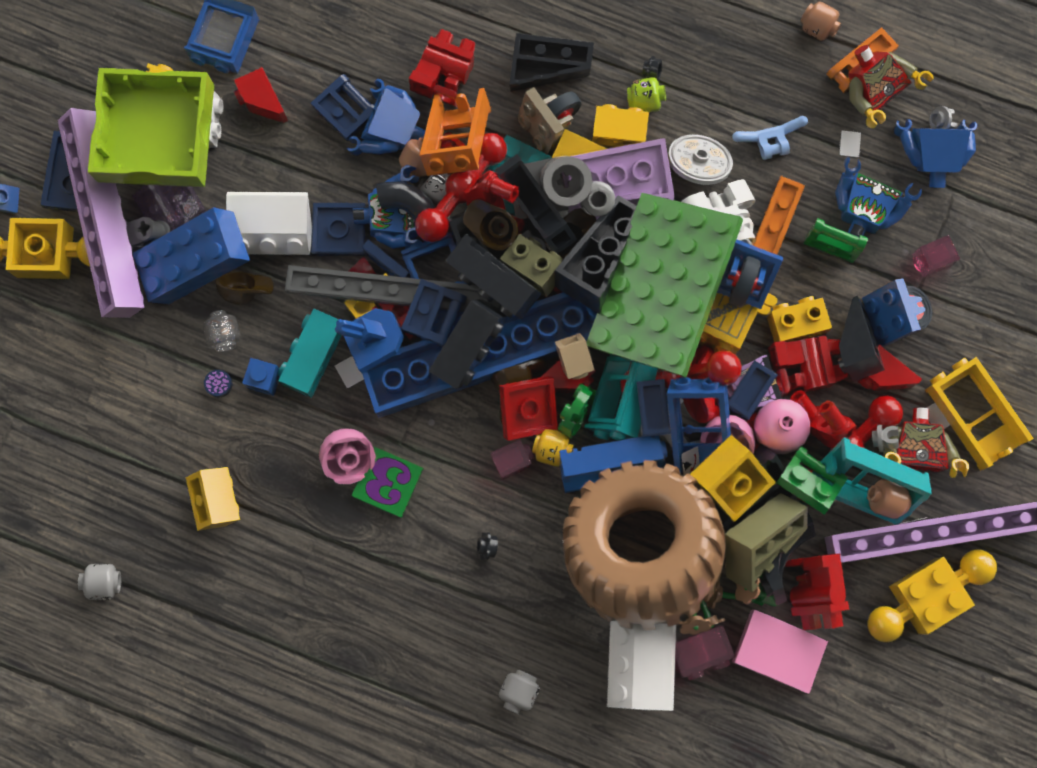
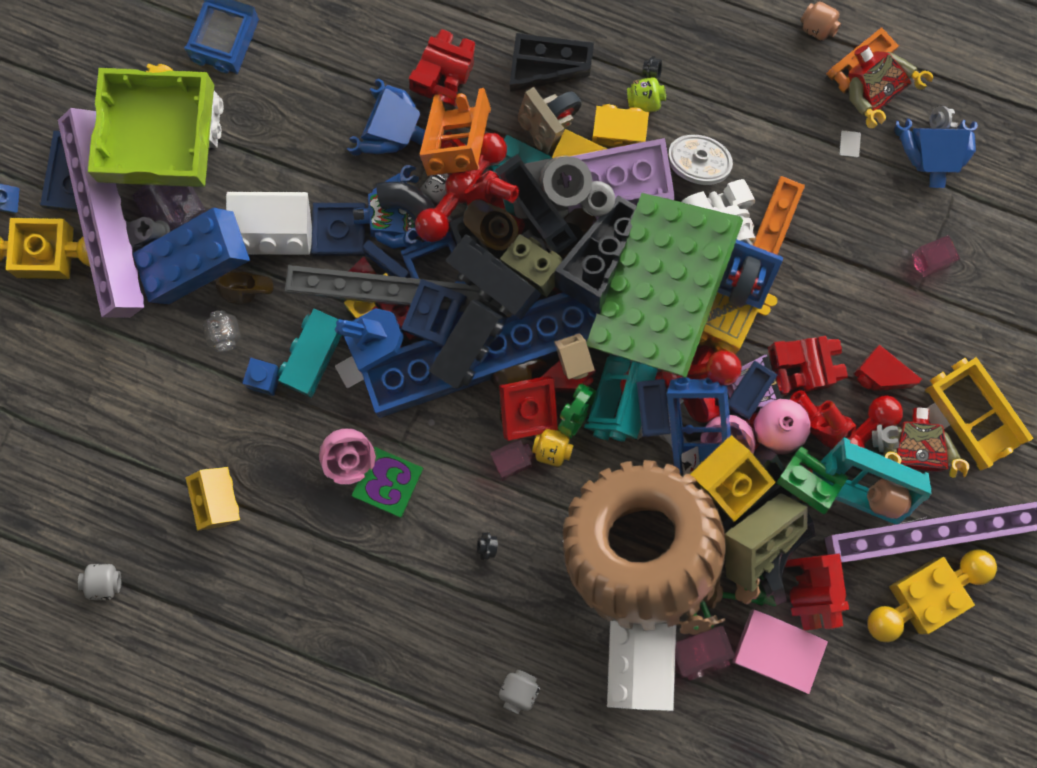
(218, 383): dark blue tile -> none
(259, 95): red slope -> none
(338, 112): dark blue plate -> none
(411, 156): nougat head -> none
(586, 464): blue door -> none
(777, 133): light blue piece -> none
(799, 320): yellow brick -> none
(835, 241): green plate -> none
(858, 345): black slope -> none
(869, 203): blue torso -> none
(897, 311): blue plate -> none

